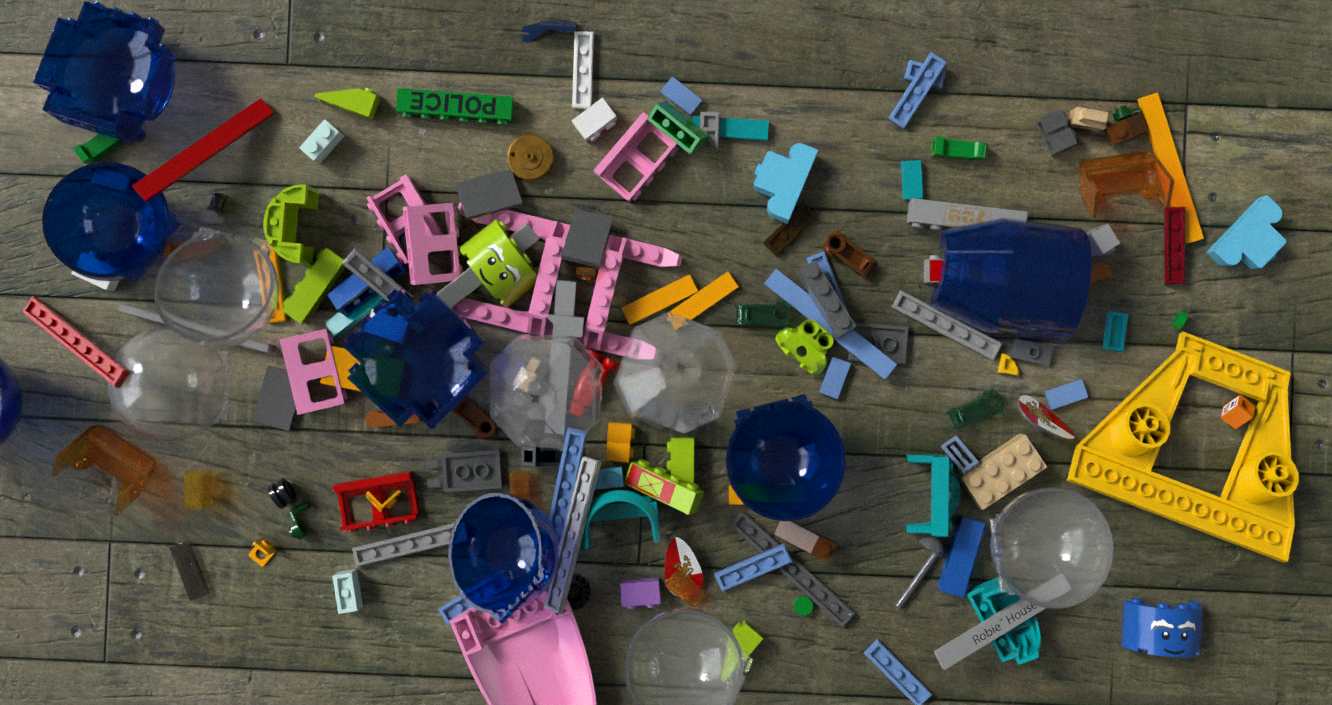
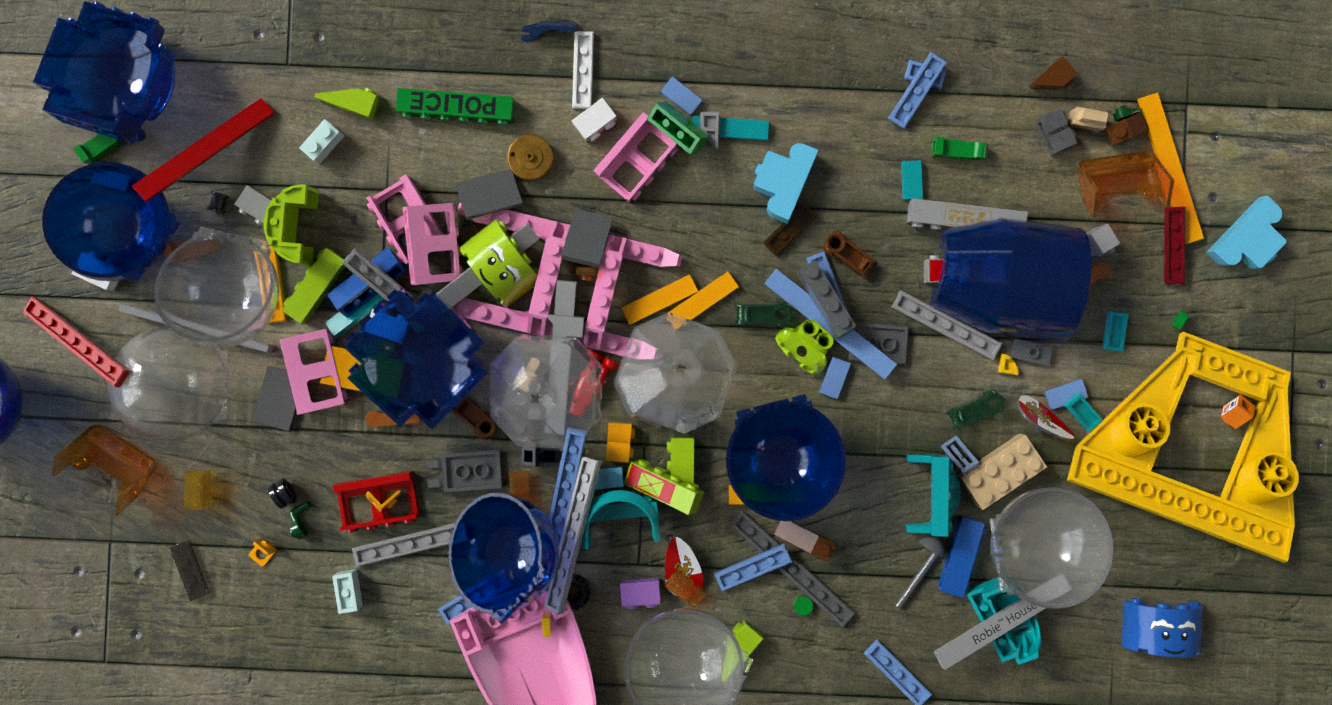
(253, 203): none -> light grey brick
(546, 624): none -> yellow tile
(1056, 76): none -> reddish brown slope
(1083, 412): none -> teal tile

